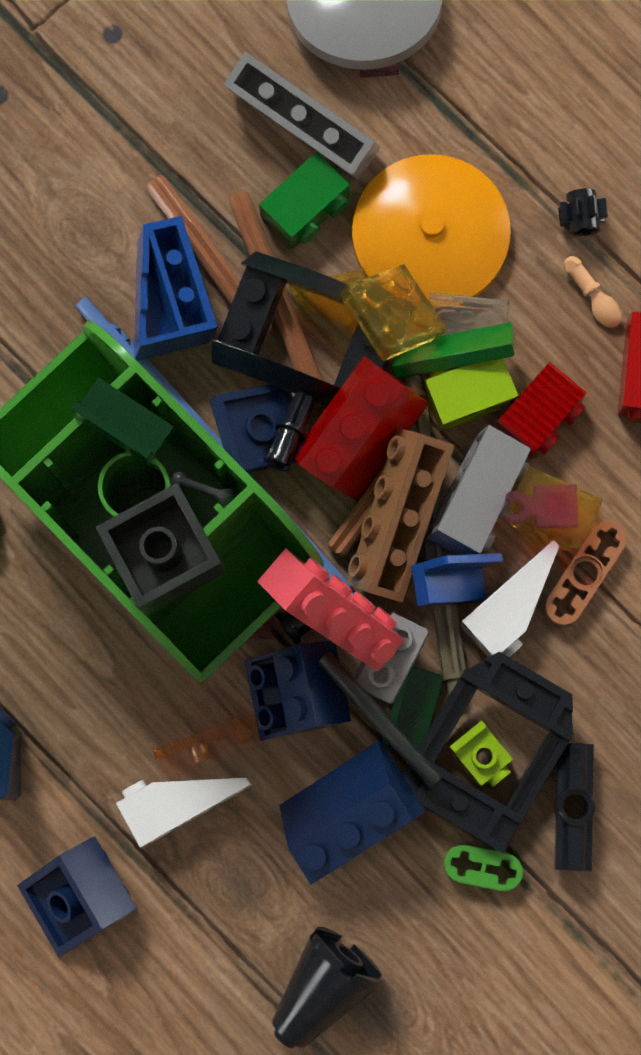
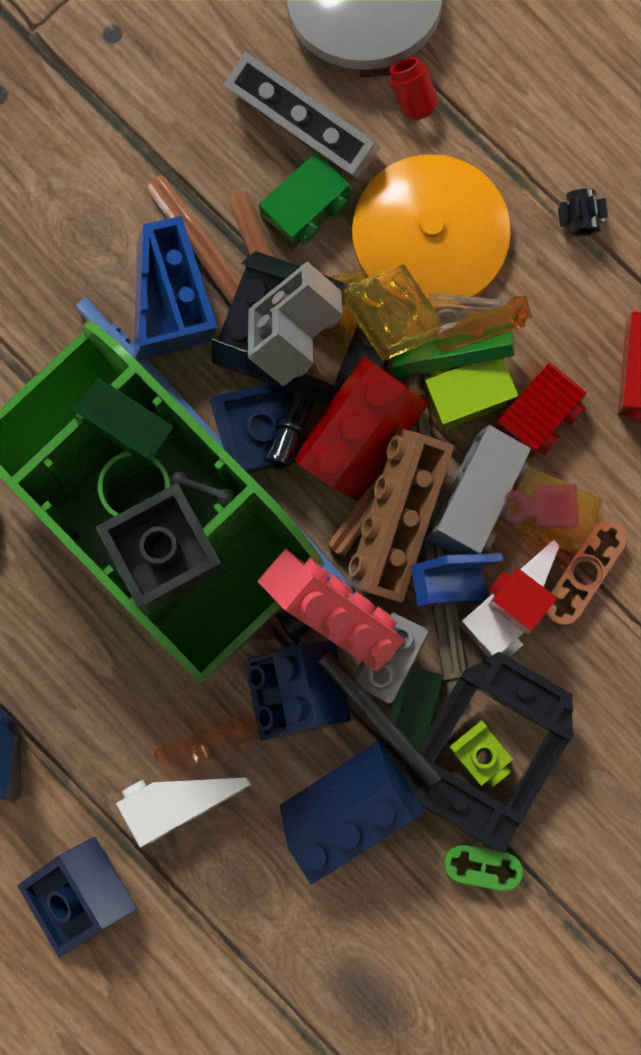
(288, 319): none -> light grey brick
(323, 988): black cone -> none
(413, 88): none -> red brick
(484, 325): none -> clear orange piece
(520, 599): none -> red brick
(572, 835): black piece -> none
(603, 306): light nougat piece -> none

